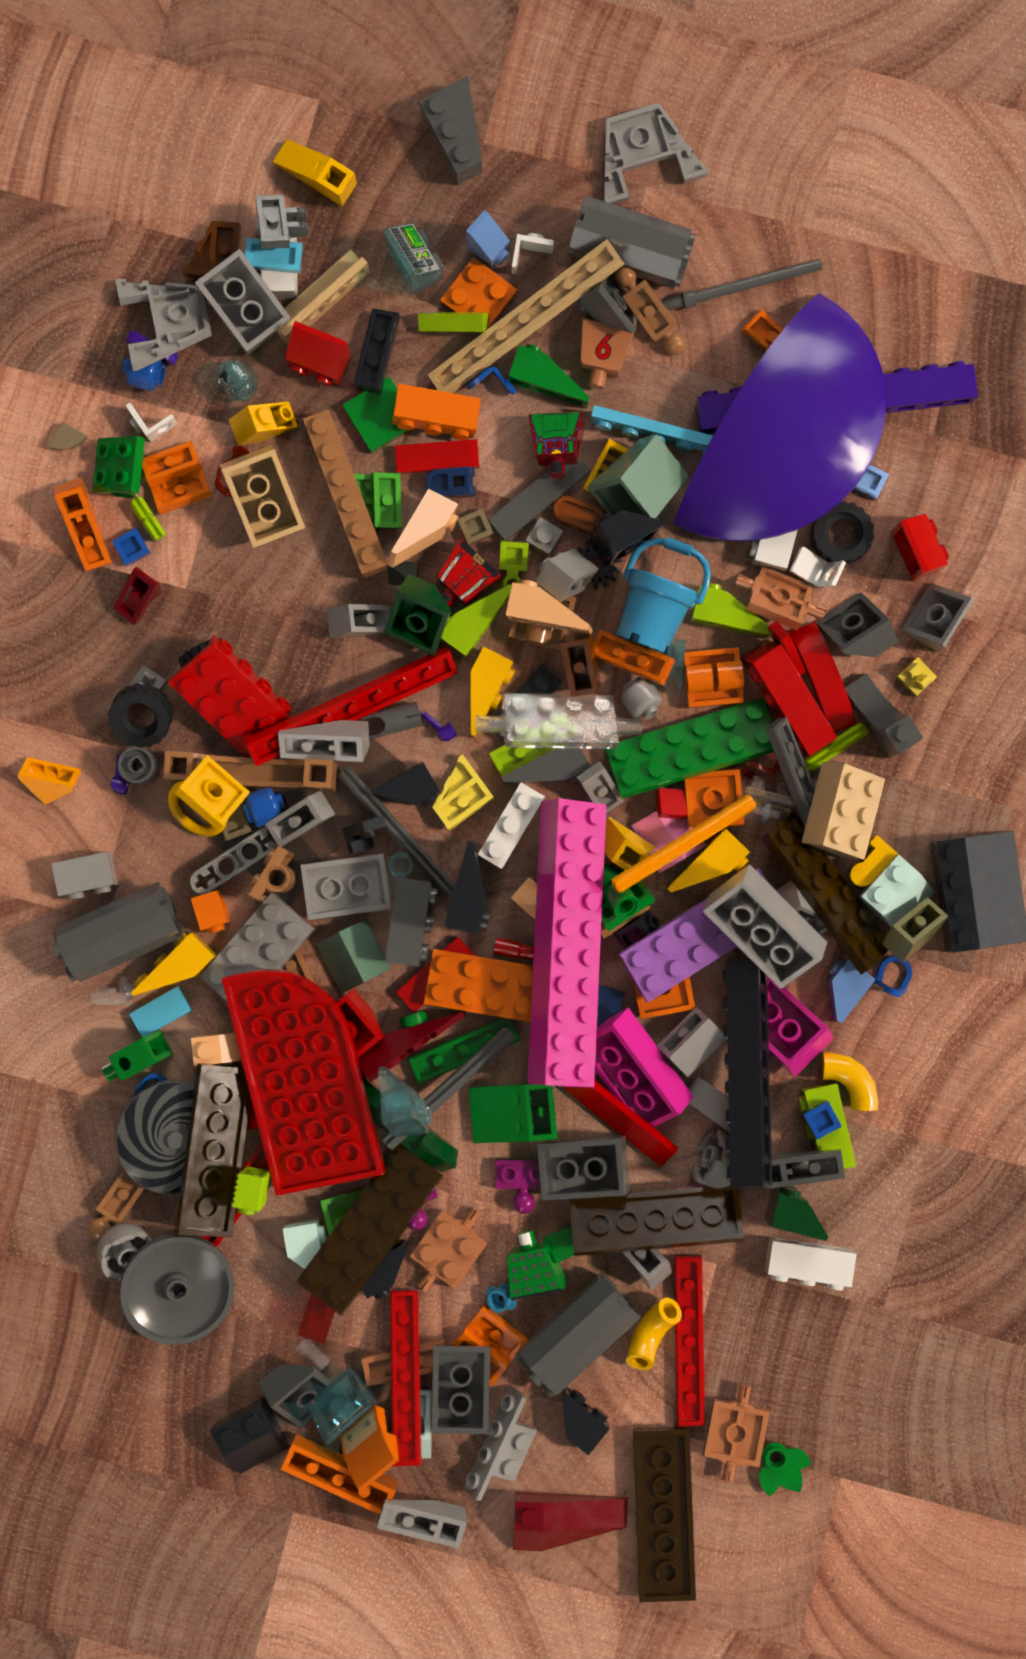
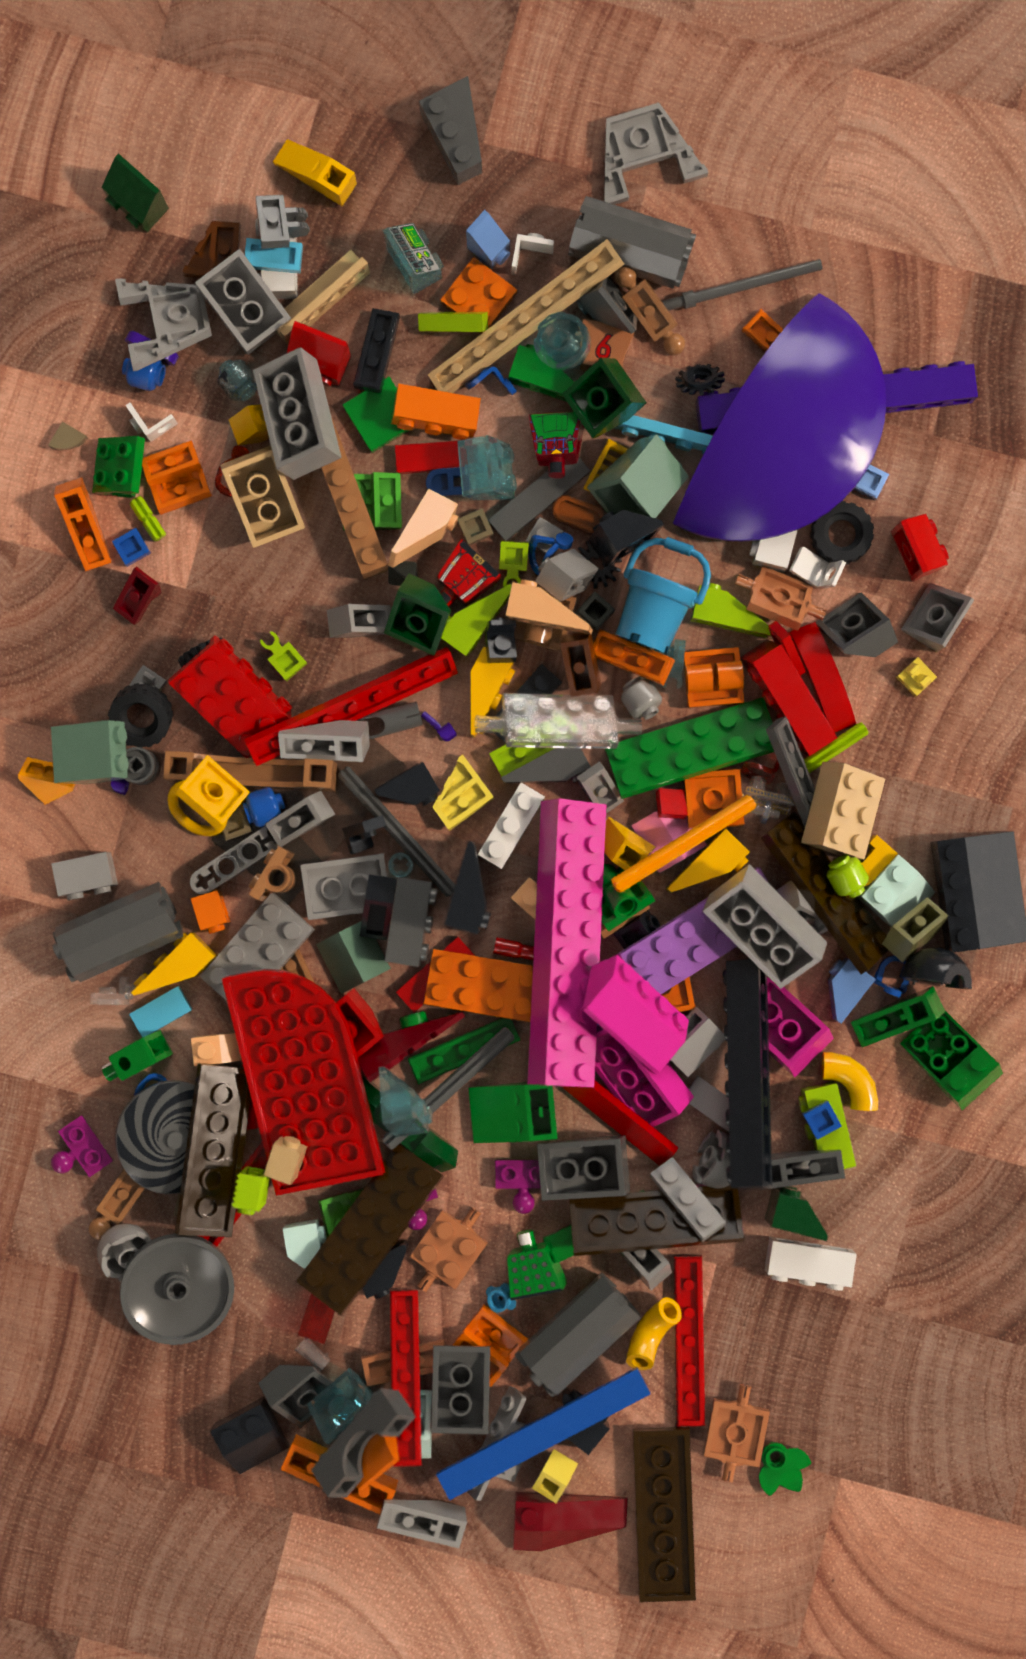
(83, 1146): none -> magenta plate
(89, 752): none -> sand green slope
(133, 194): none -> dark green slope
(284, 659): none -> lime plate
(285, 1160): none -> tan brick
(297, 413): none -> light grey brick
(340, 1466): none -> dark grey arch
(378, 907): none -> black slope
(486, 469): none -> clear light blue slope
(501, 641): none -> bracket
(543, 1433): none -> blue tile
(555, 1476): none -> light yellow brick
(562, 341): none -> clear light blue cylinder
(562, 541): none -> blue piece
(595, 611): none -> pearl dark grey slope
(604, 397): none -> dark green slope
(634, 1013): none -> dark pink slope
(687, 1199): none -> light grey plate
(712, 378): none -> black gear
(847, 876): none -> lime head
(888, 726): dark grey arch -> none
(898, 1017): none -> green slope
(937, 966): none -> black cylinder
(952, 1059): none -> green slope

